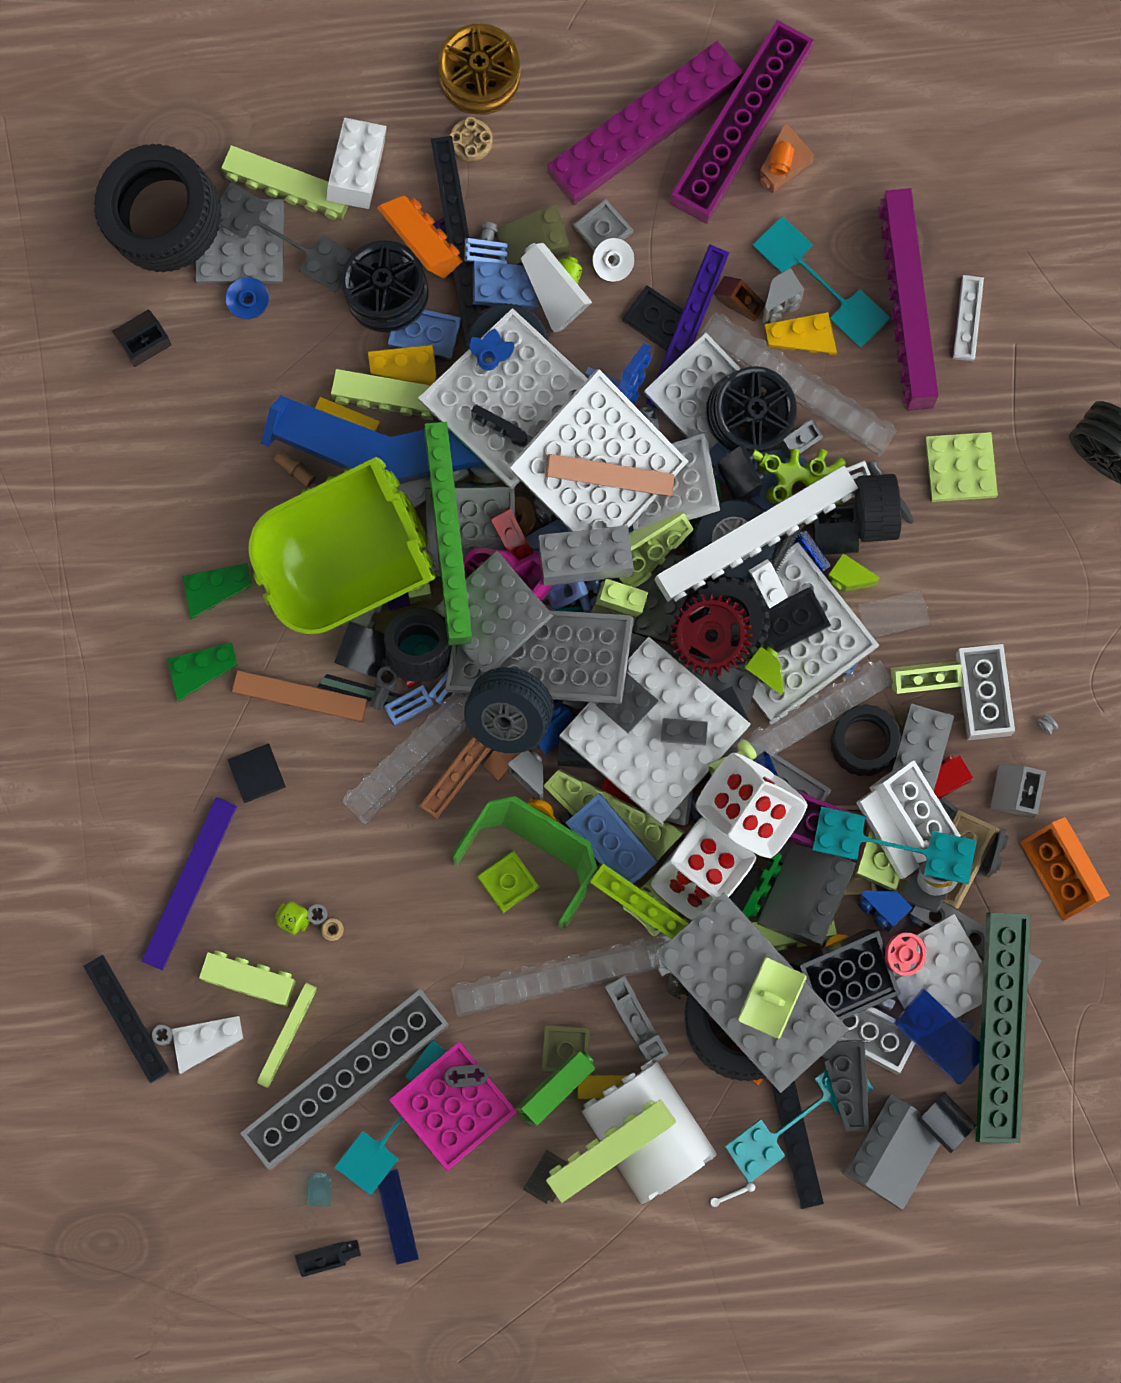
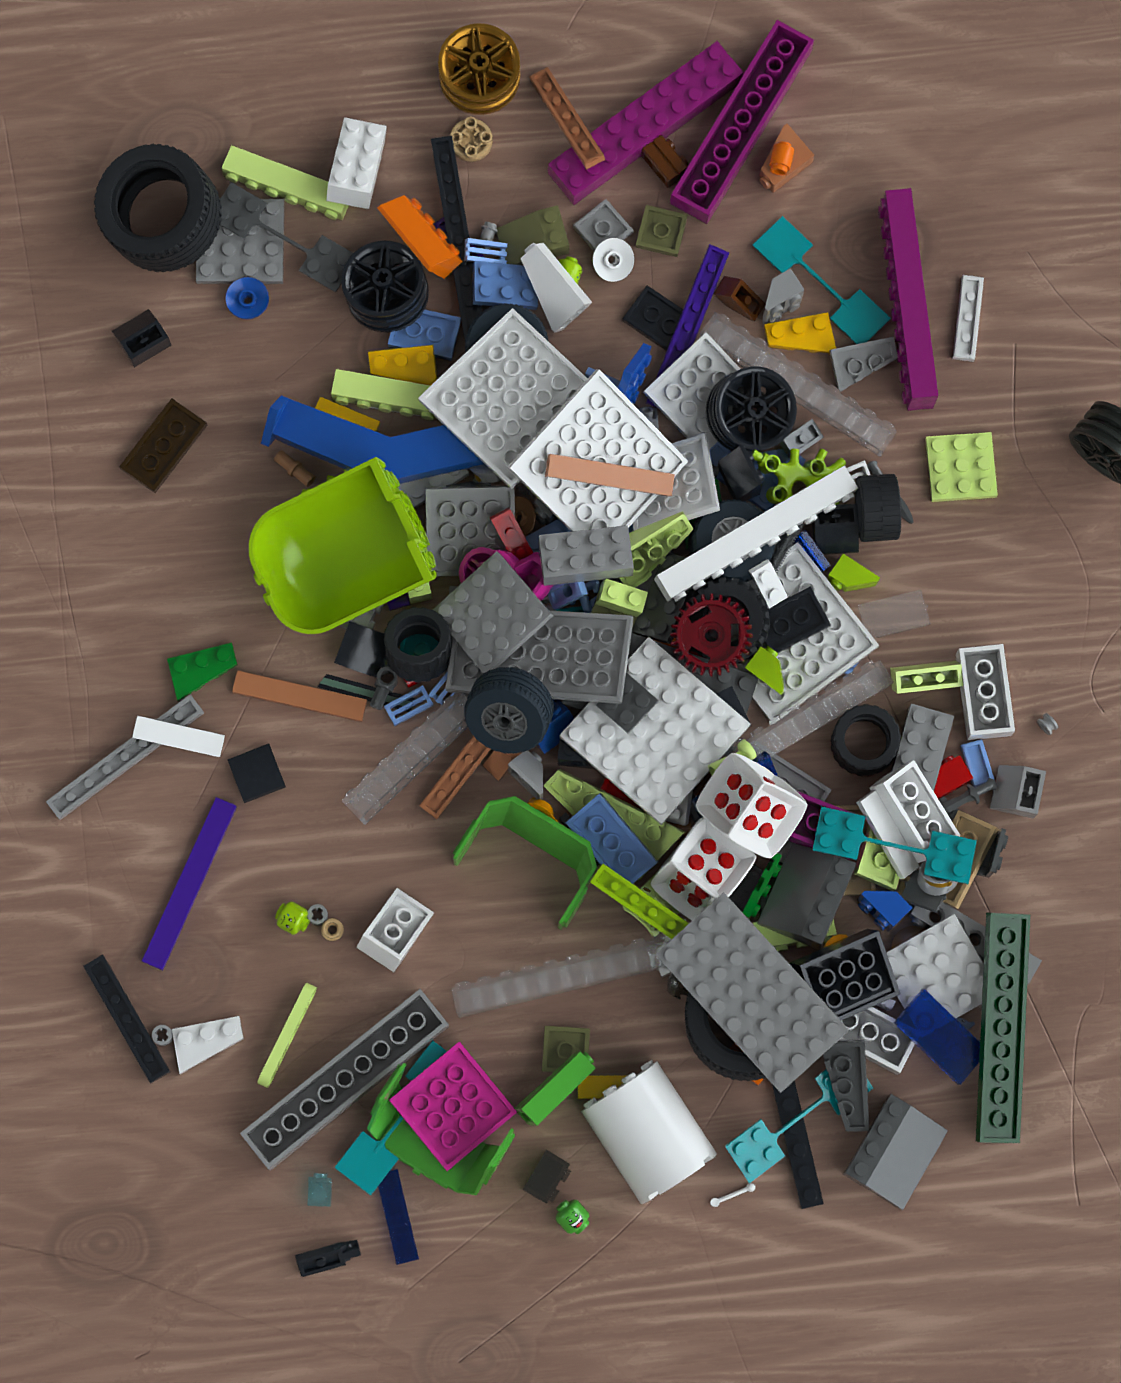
(118, 762): none -> light grey plate
(163, 445): none -> dark brown plate
(178, 736): none -> white tile
(212, 587): green wing -> none
(247, 979): yellowish green brick -> none
(395, 930): none -> white slope
(447, 533): bright green brick -> none
(463, 1177): none -> bright green piece
(466, 1082): dark grey beam -> none
(492, 348): blue plate -> none
(499, 425): black hinge -> none
(508, 881): lime tile -> none
(567, 118): none -> nougat tile
(572, 1216): none -> bright green head
(611, 1150): yellowish green brick -> none
(636, 1020): light grey slope -> none
(661, 231): none -> olive plate
(664, 160): none -> reddish brown brick
(684, 731): dark grey plate -> none
(772, 998): yellowish green shield -> none
(859, 360): none -> light grey wing
(905, 954): coral wheel -> none
(947, 1122): black slope -> none
(970, 794): none -> dark grey sword
(977, 762): none -> light blue tile
(1064, 868): orange slope -> none

